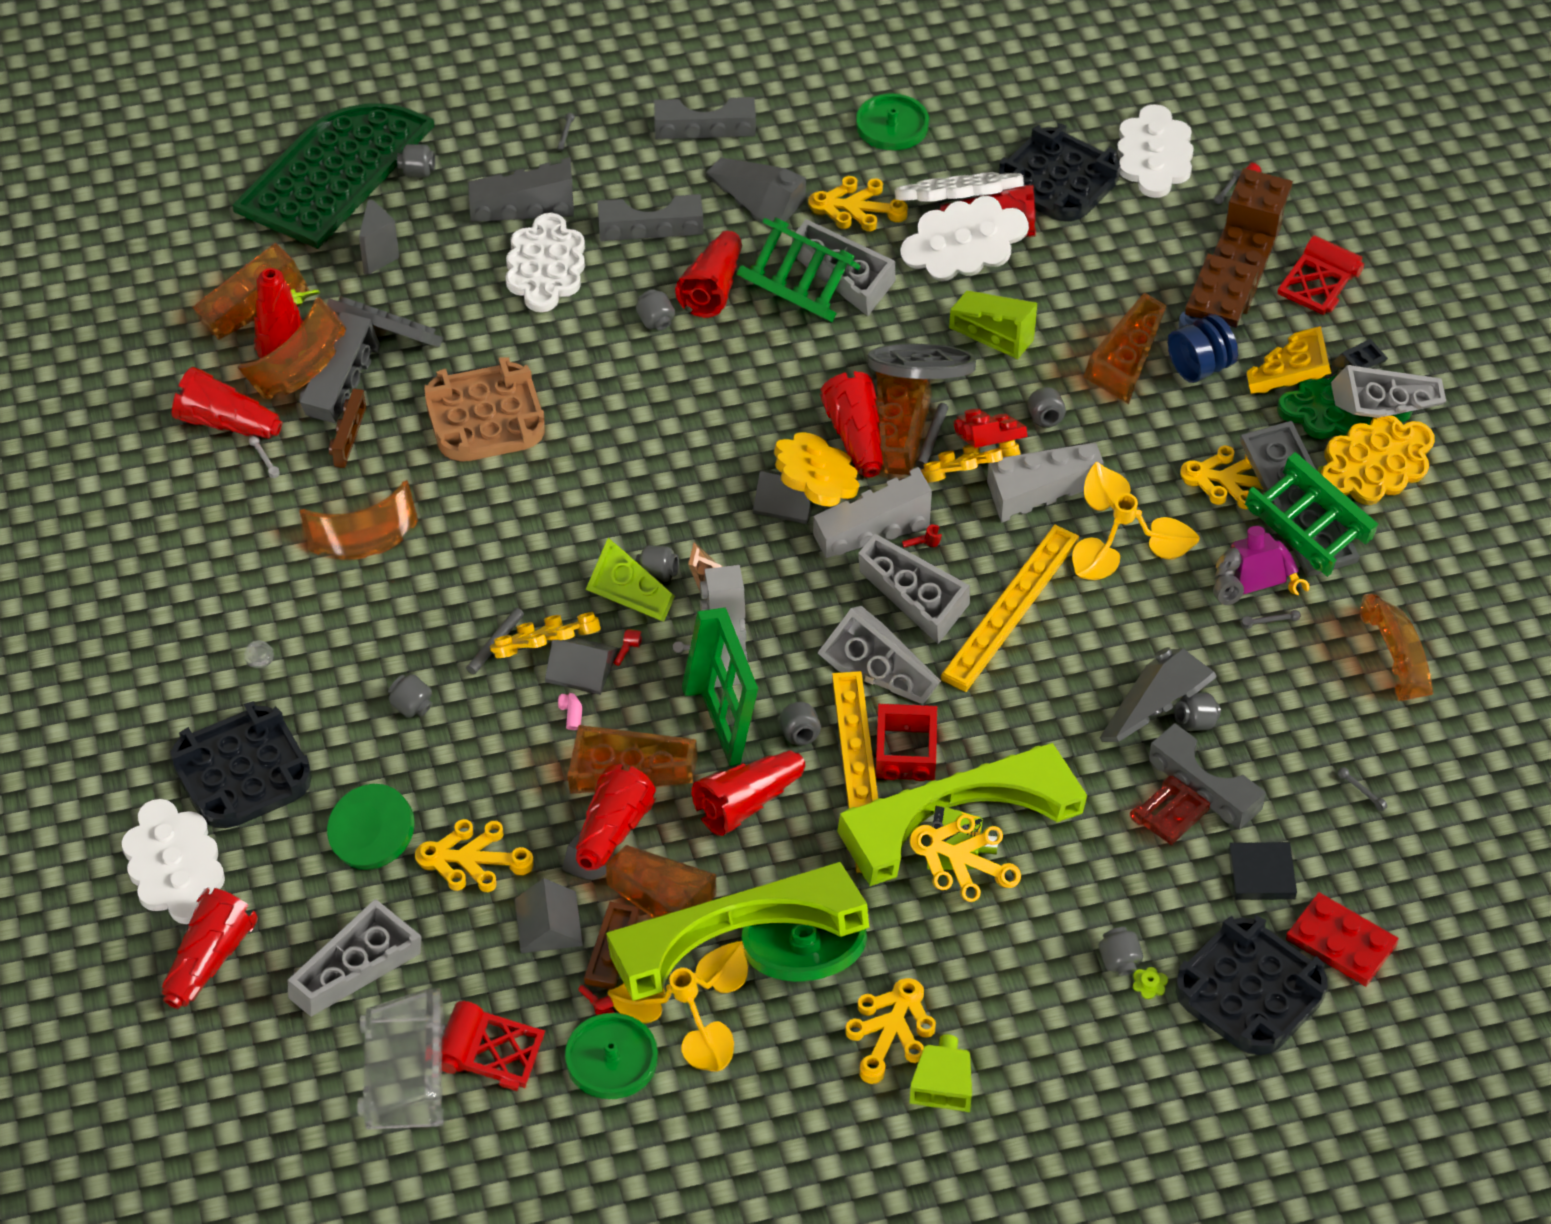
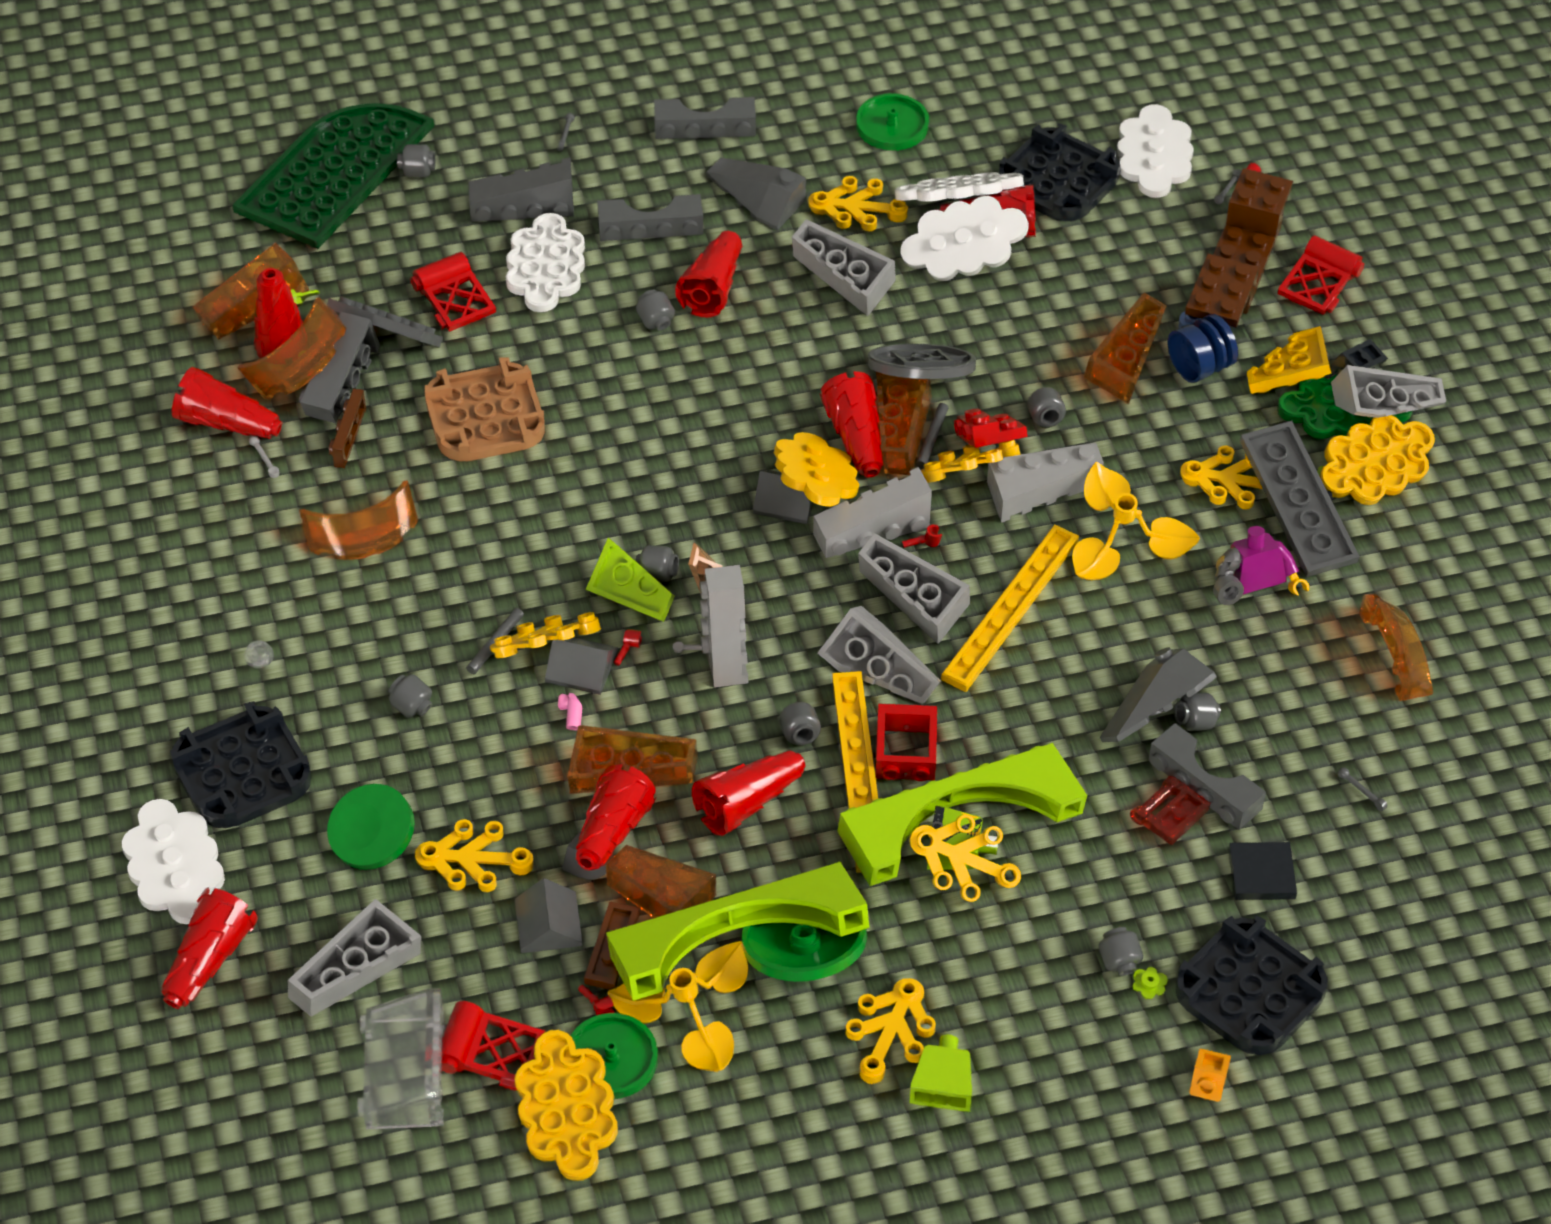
(377, 238): dark grey slope -> none
(446, 277): none -> red piece
(566, 1105): none -> yellow plate
(703, 666): green window -> none
(799, 294): green fence -> none
(995, 321): lime wedge -> none
(1209, 1075): none -> light orange bracket
(1248, 622): dark grey hinge -> none
(1329, 497): green fence -> none
(1342, 939): red plate -> none

